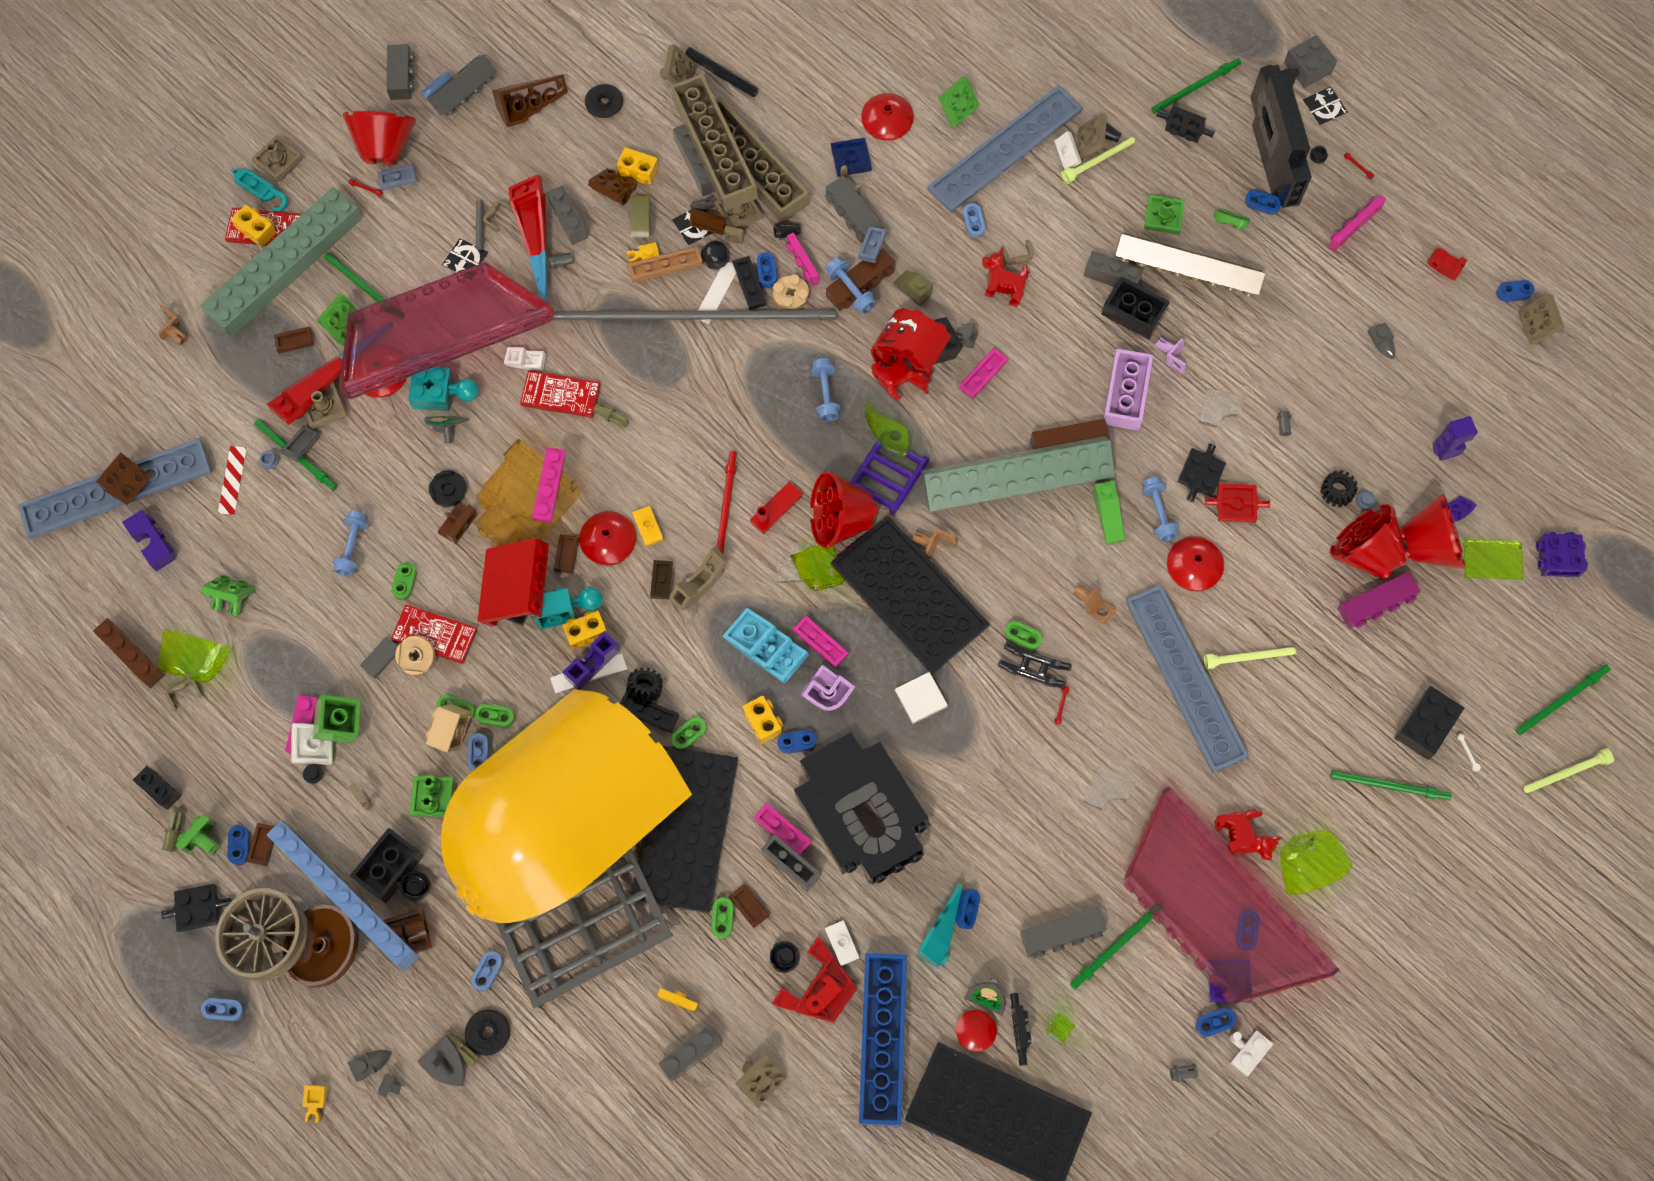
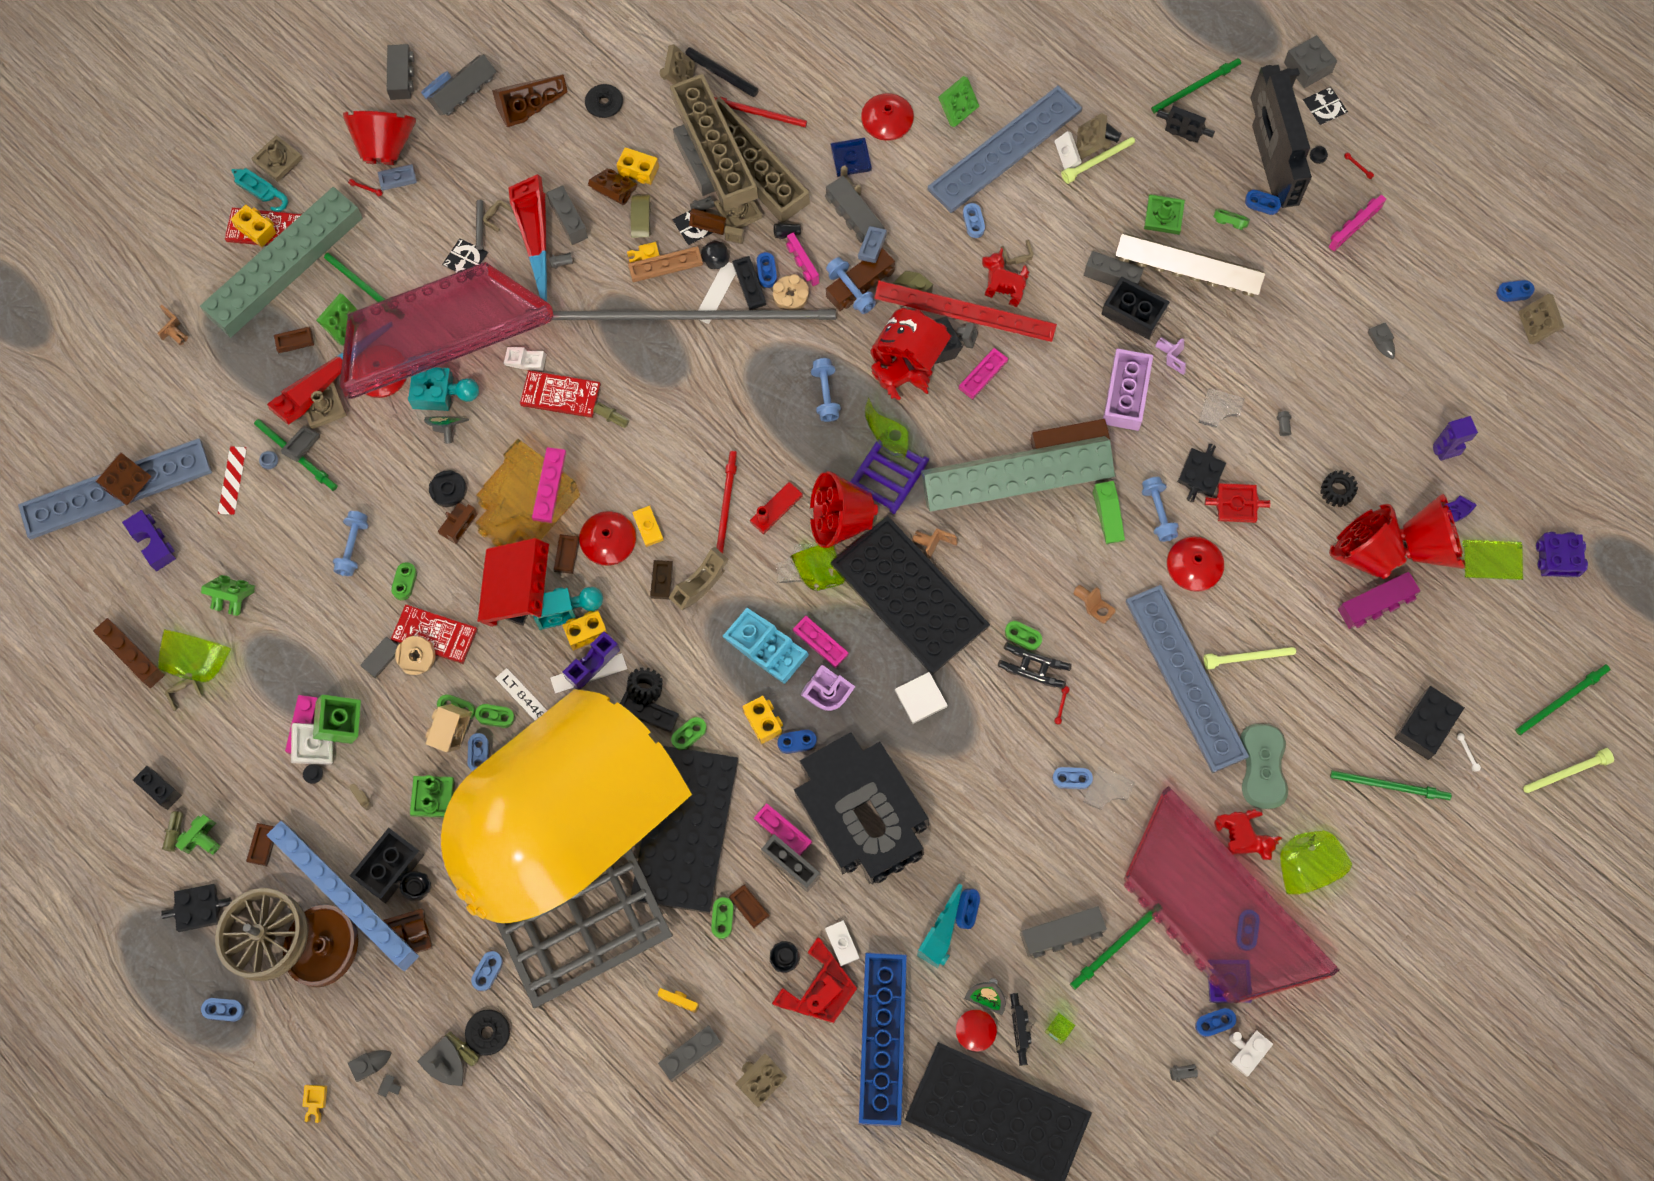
(240, 844): blue plate -> none
(521, 694): none -> white sticker
(764, 113): none -> red bar
(965, 311): none -> red plate
(1071, 776): none -> medium blue plate
(1264, 781): none -> sand green plate
(1366, 500): sand blue plate -> none
(1446, 263): red leg -> none

